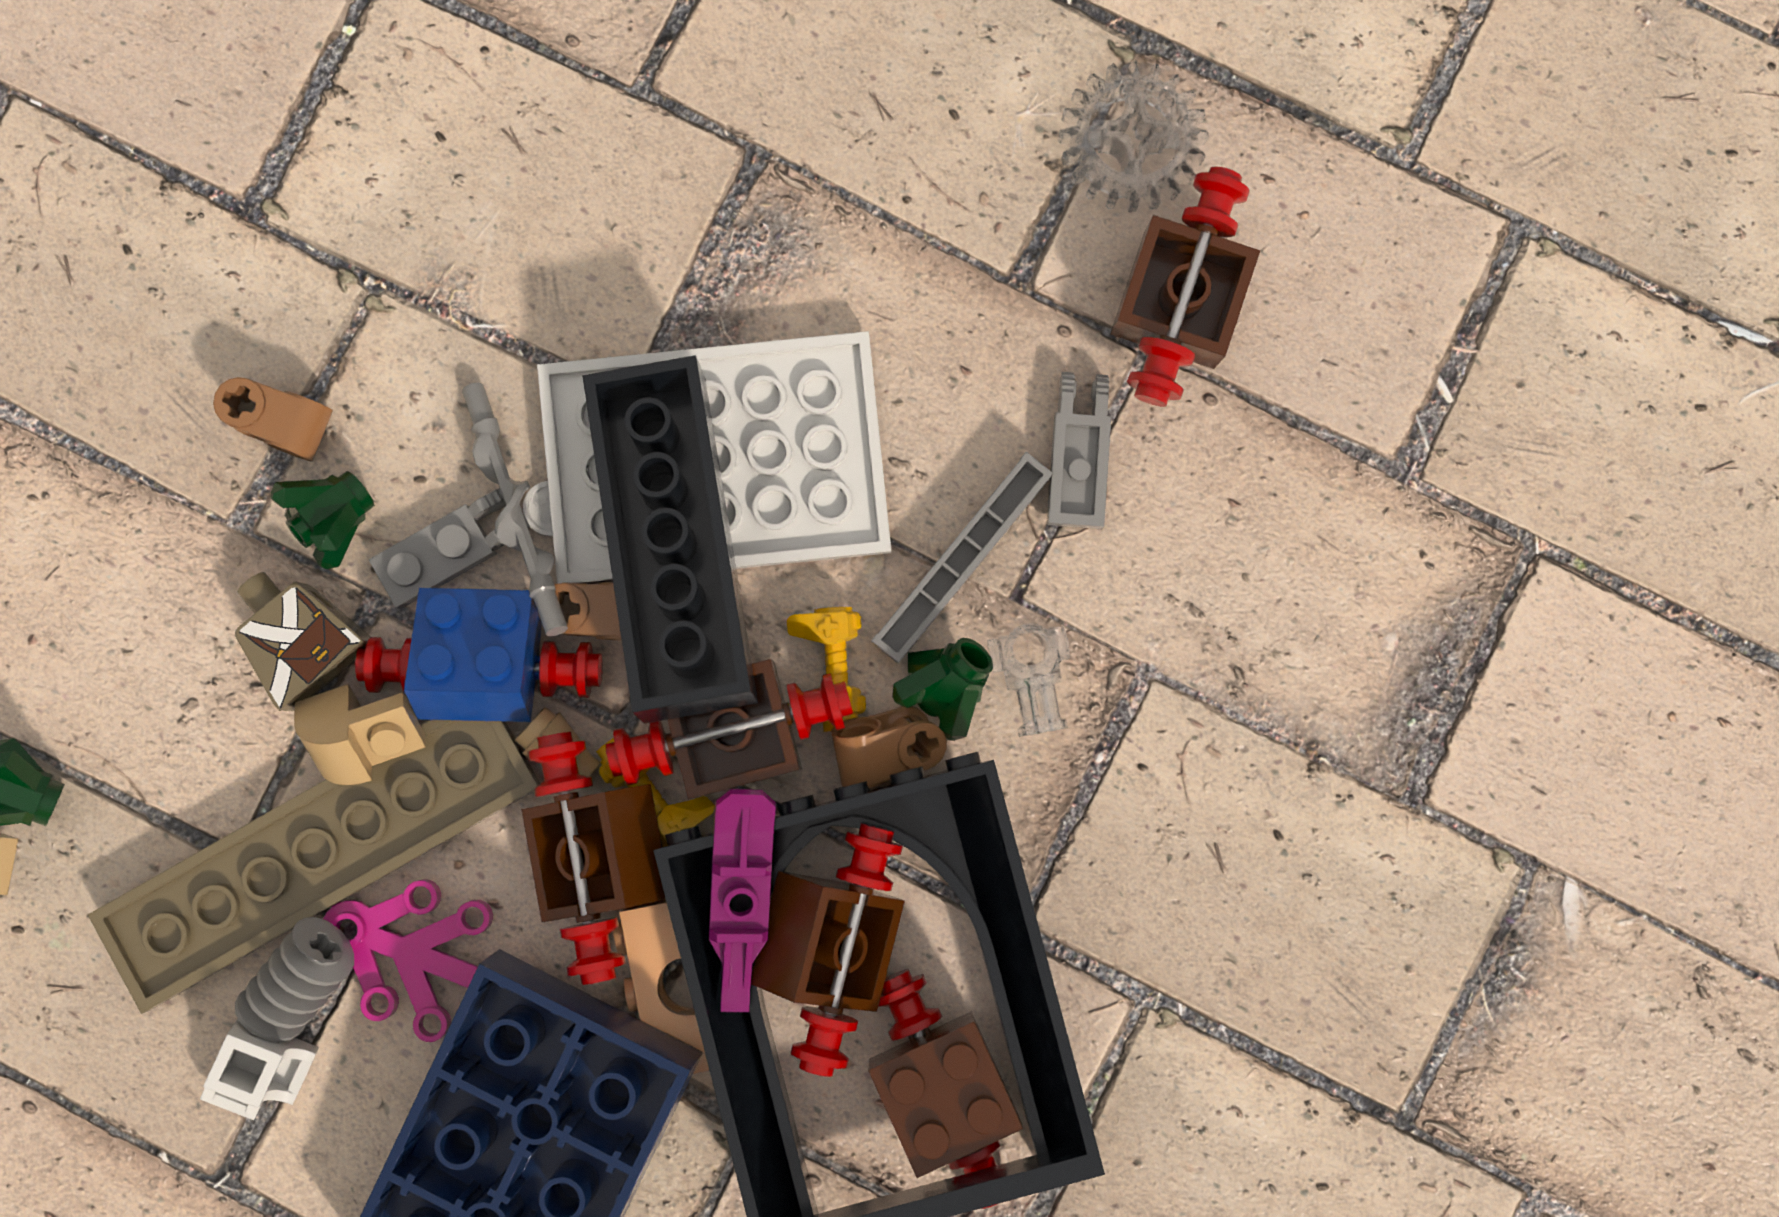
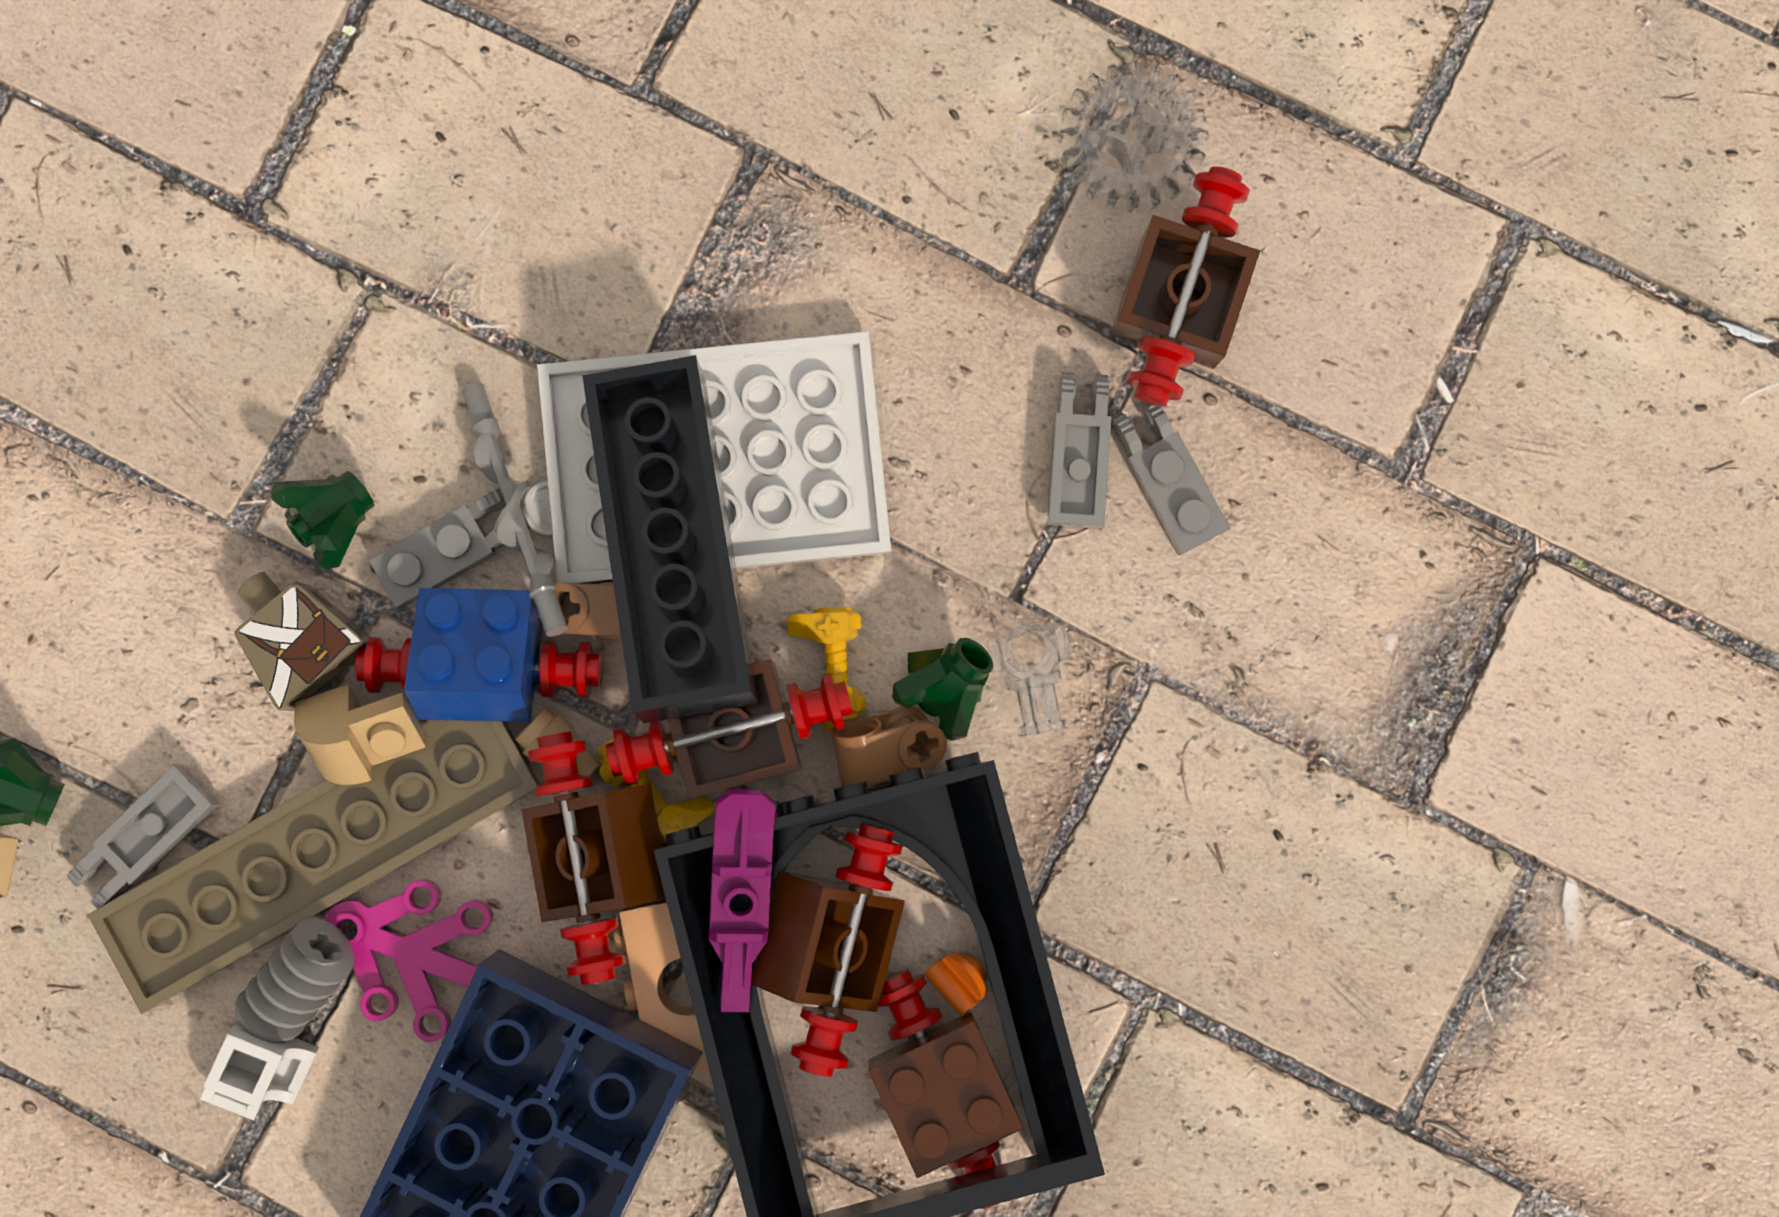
(145, 833): none -> light grey hinge
(279, 417): medium nougat piece -> none
(959, 981): none -> orange plate
(962, 558): light grey piece -> none
(1171, 481): none -> light grey hinge

